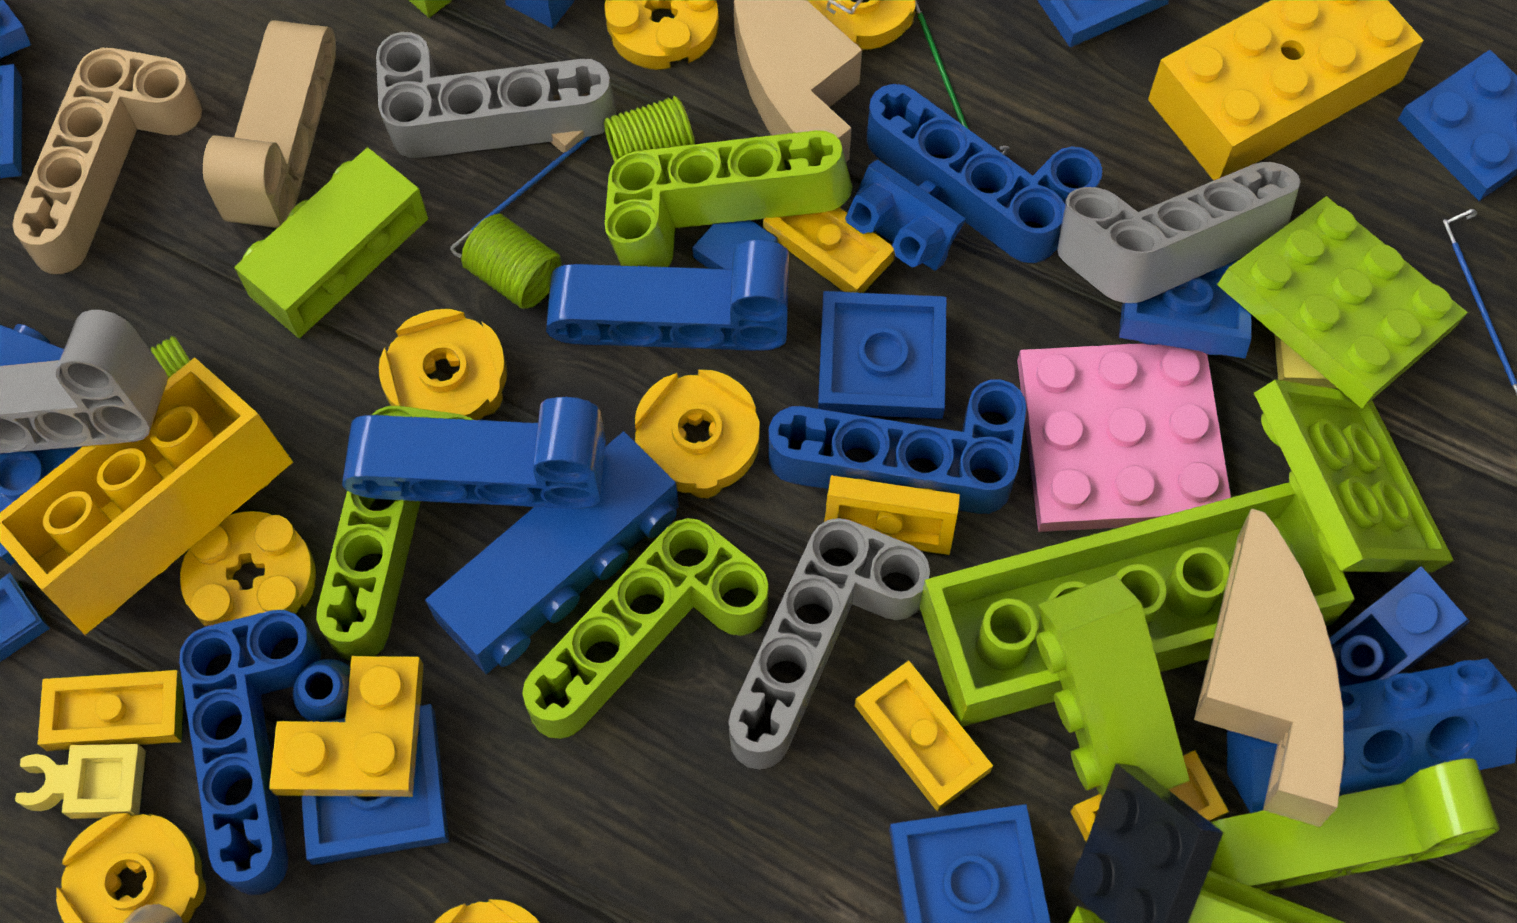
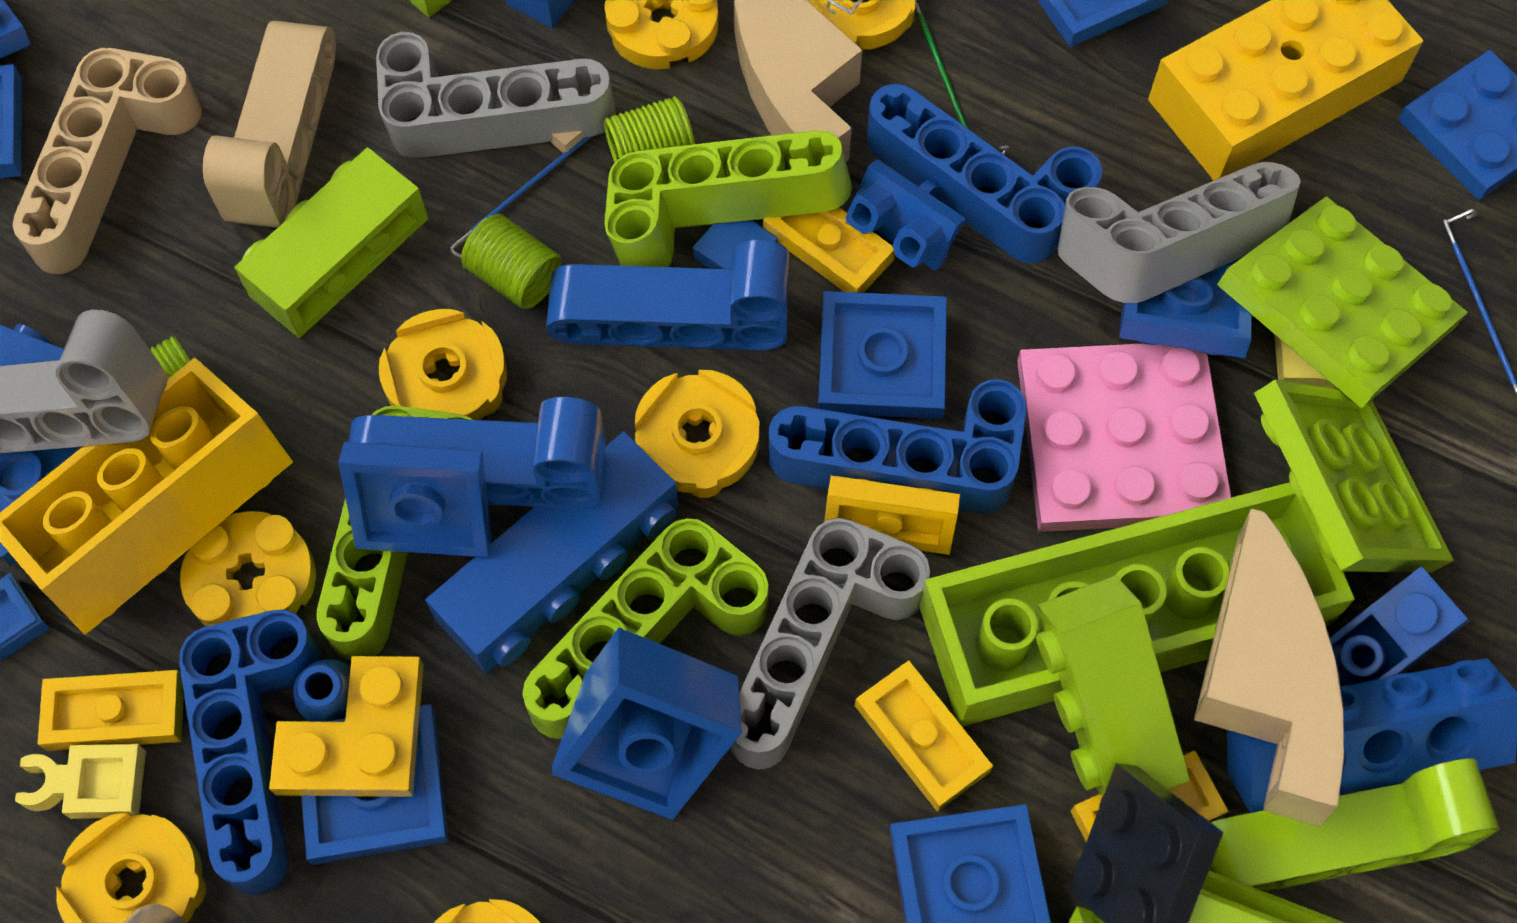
(416, 498): none -> blue plate
(648, 724): none -> blue slope

